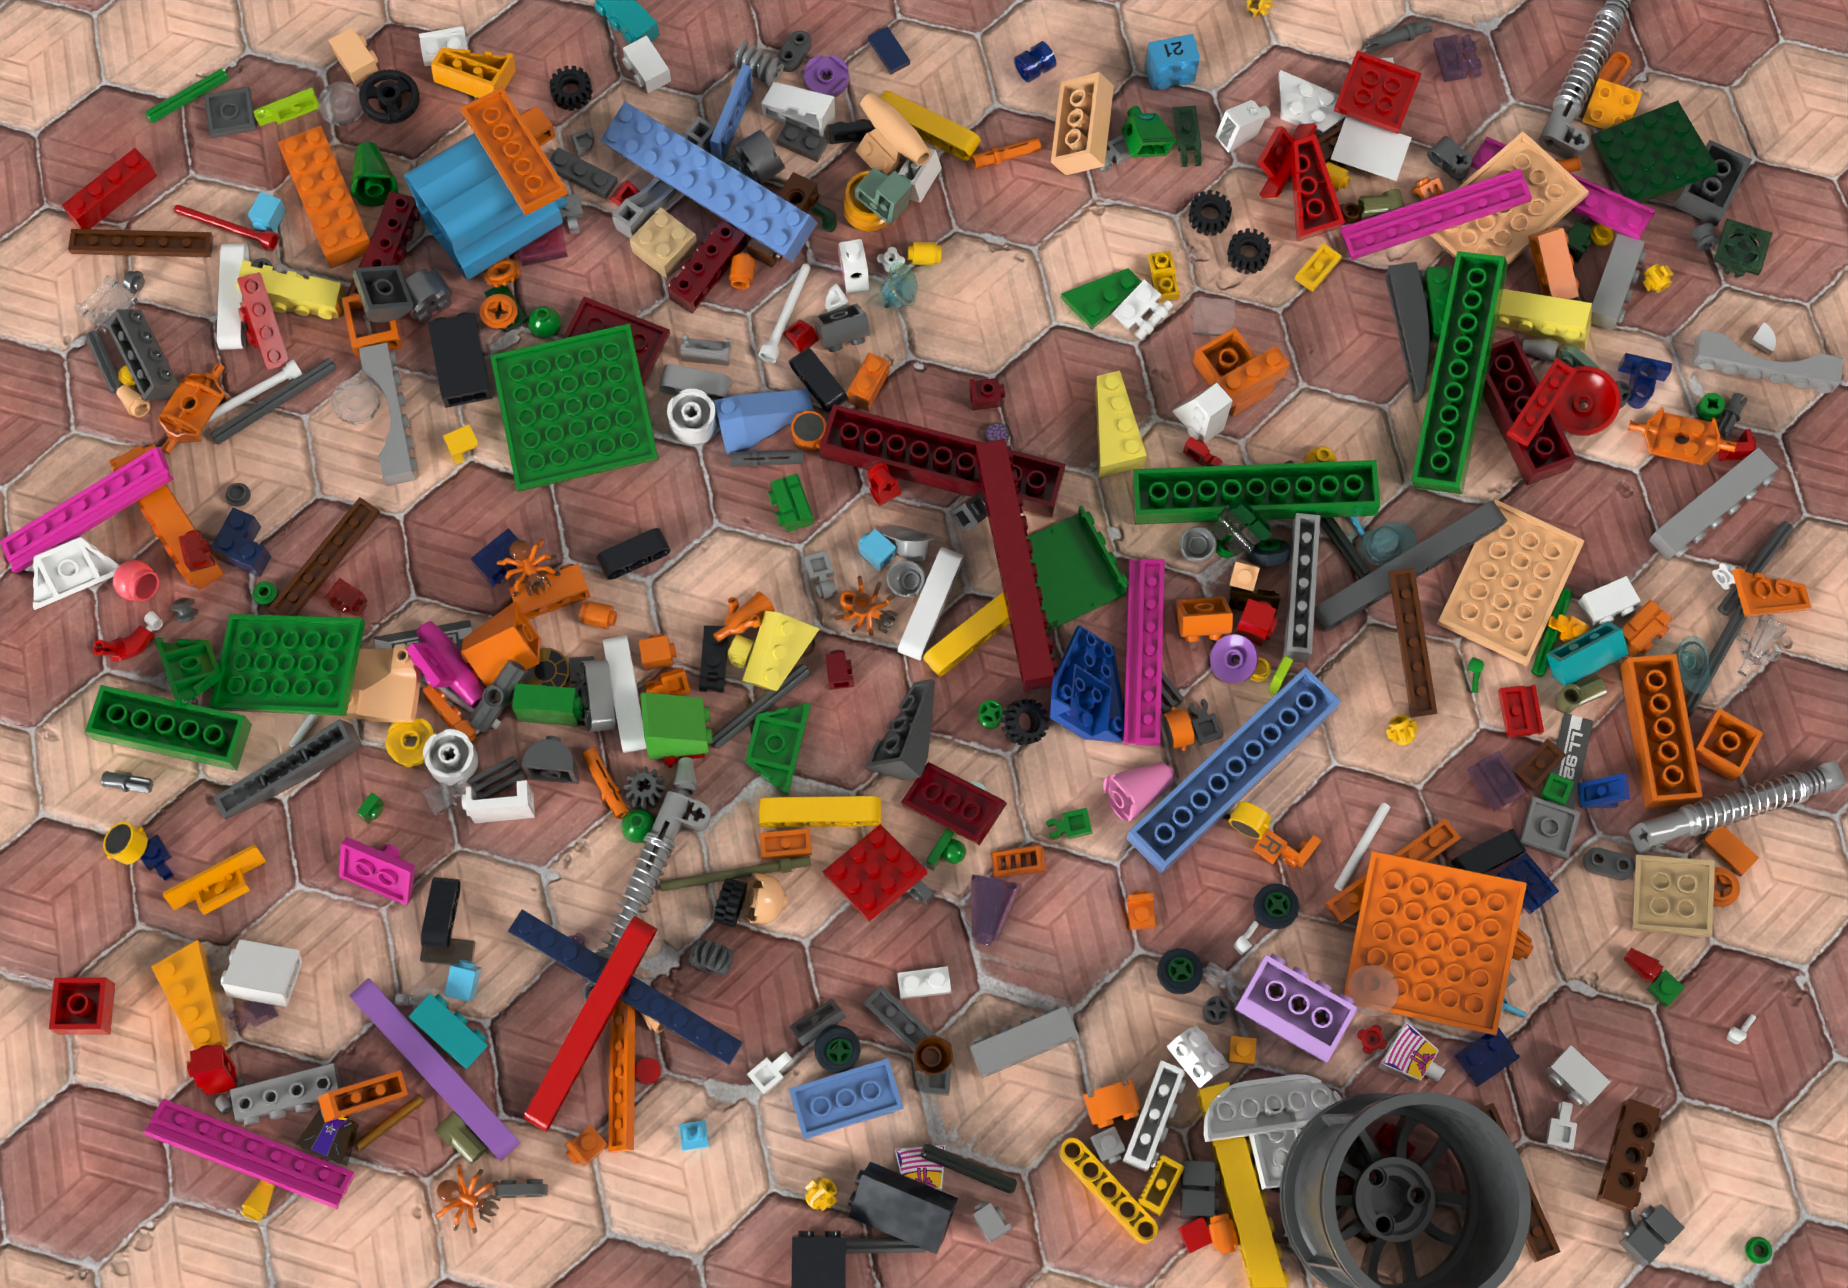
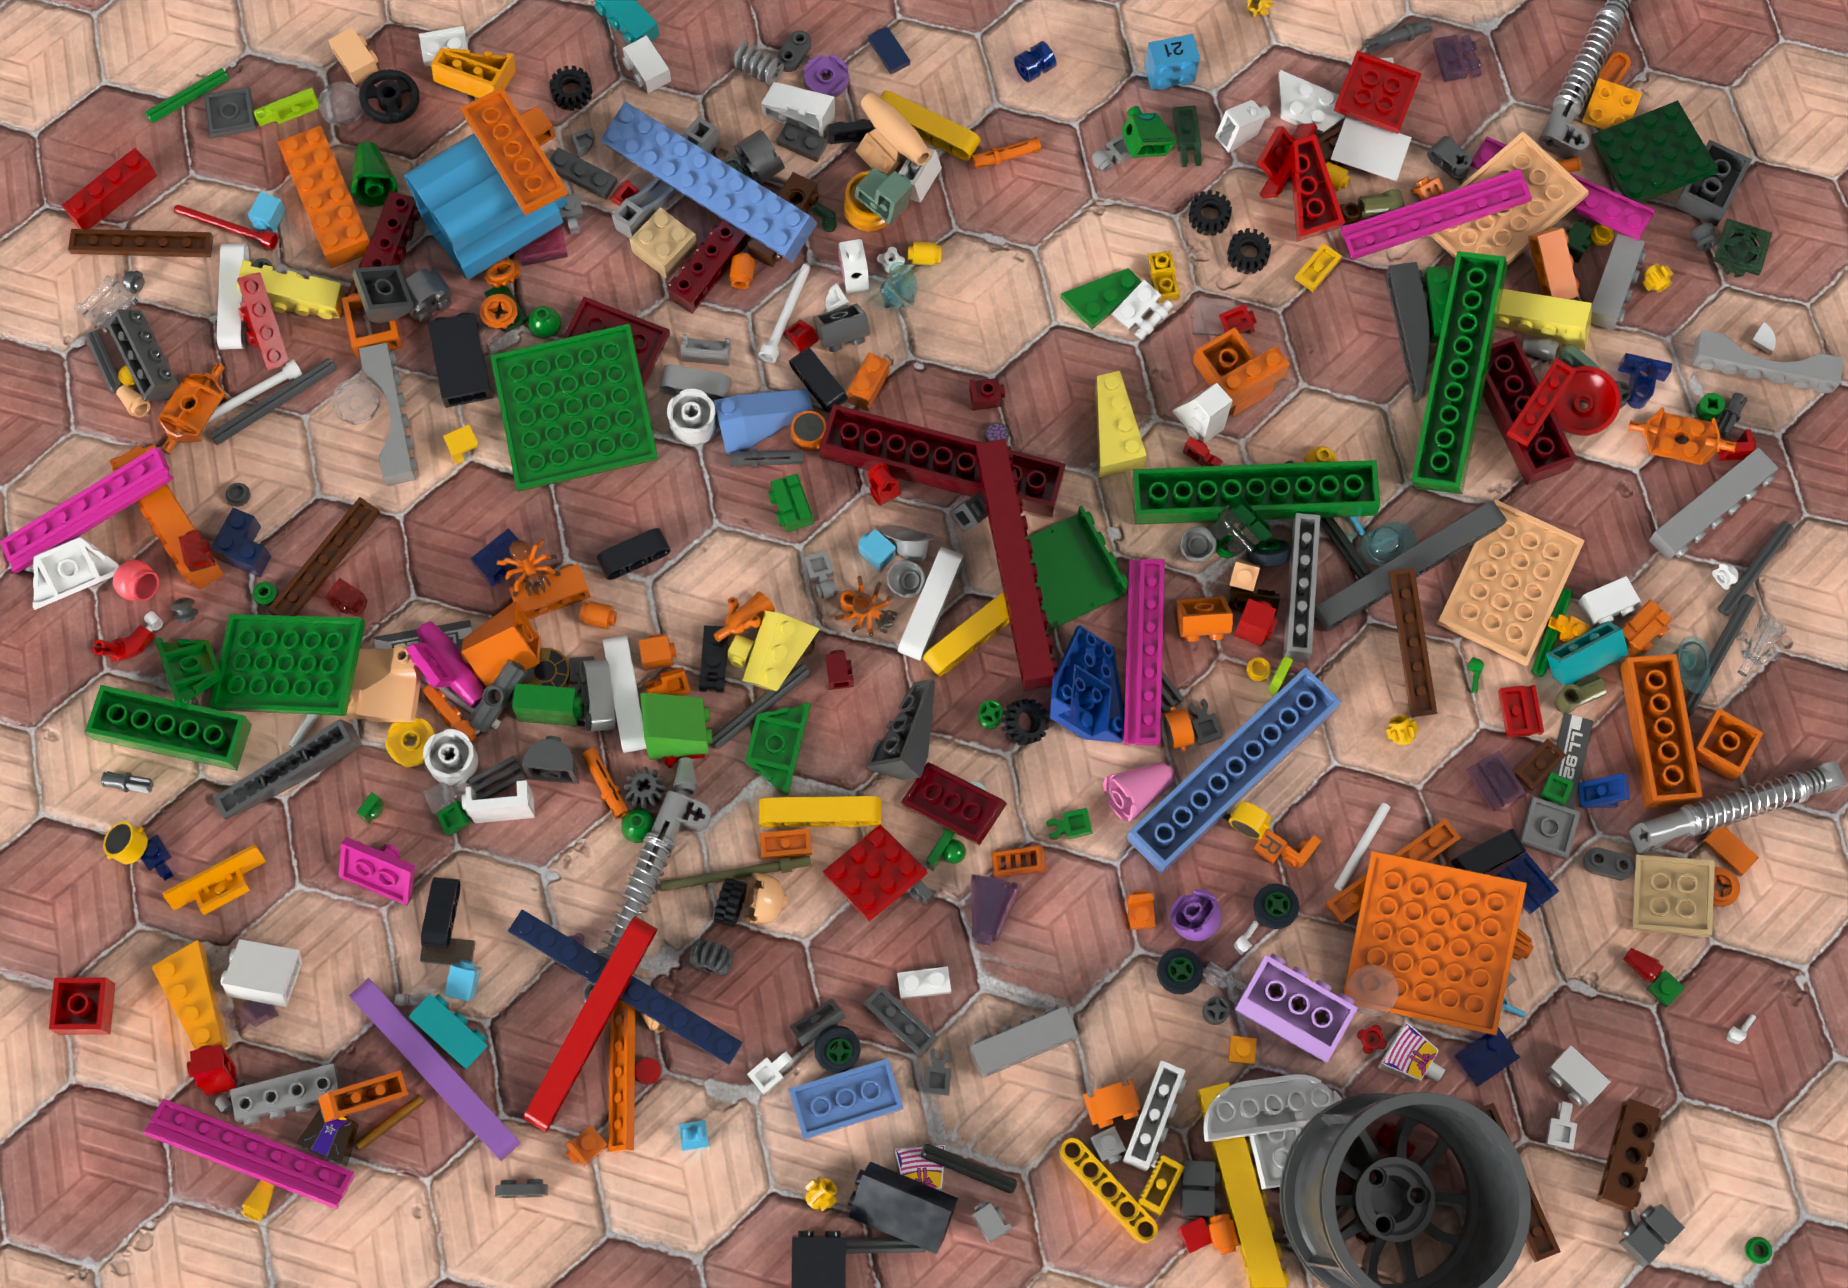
(453, 818): none -> green plate
(456, 1133): olive piece -> none
(465, 1199): animal -> none
(732, 113): medium blue tile -> none
(933, 1055): reddish brown hat -> none
(1082, 123): light nougat brick -> none
(1196, 915): none -> medium lavender cylinder
(1198, 1056): white plate -> none
(1223, 659): medium lavender dish -> none
(1238, 318): none -> red bracket
(1769, 596): orange wing -> none

